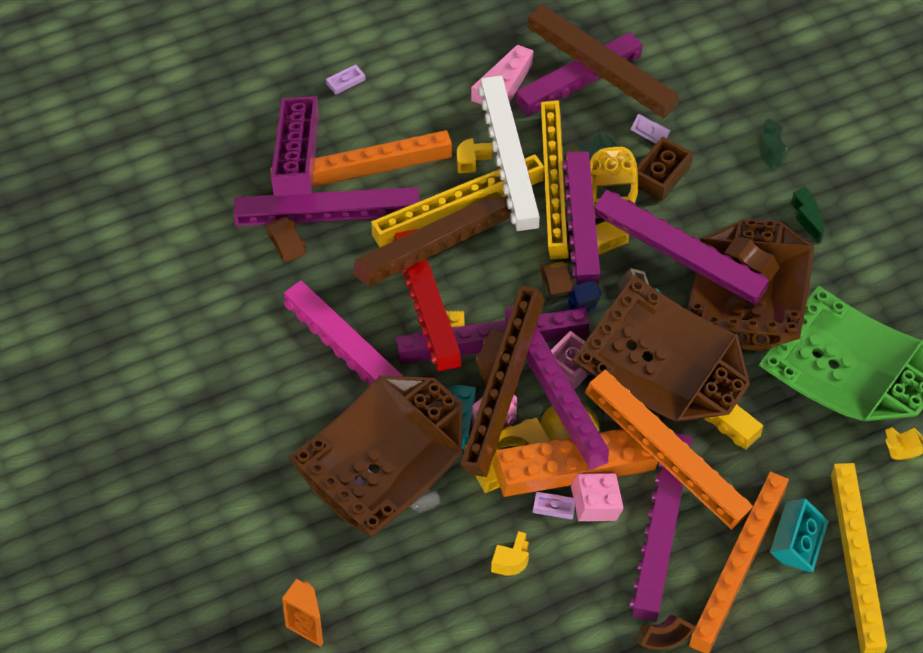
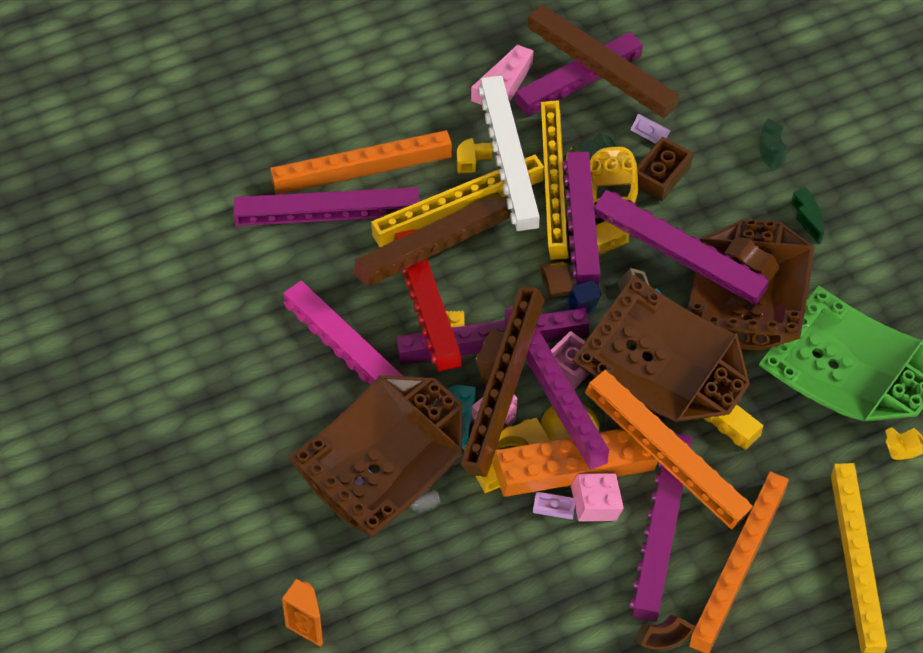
(285, 239): reddish brown brick -> none
(295, 146): magenta brick -> none
(345, 79): lavender plate -> none
(511, 561): yellow brick -> none
(799, 535): teal slope -> none

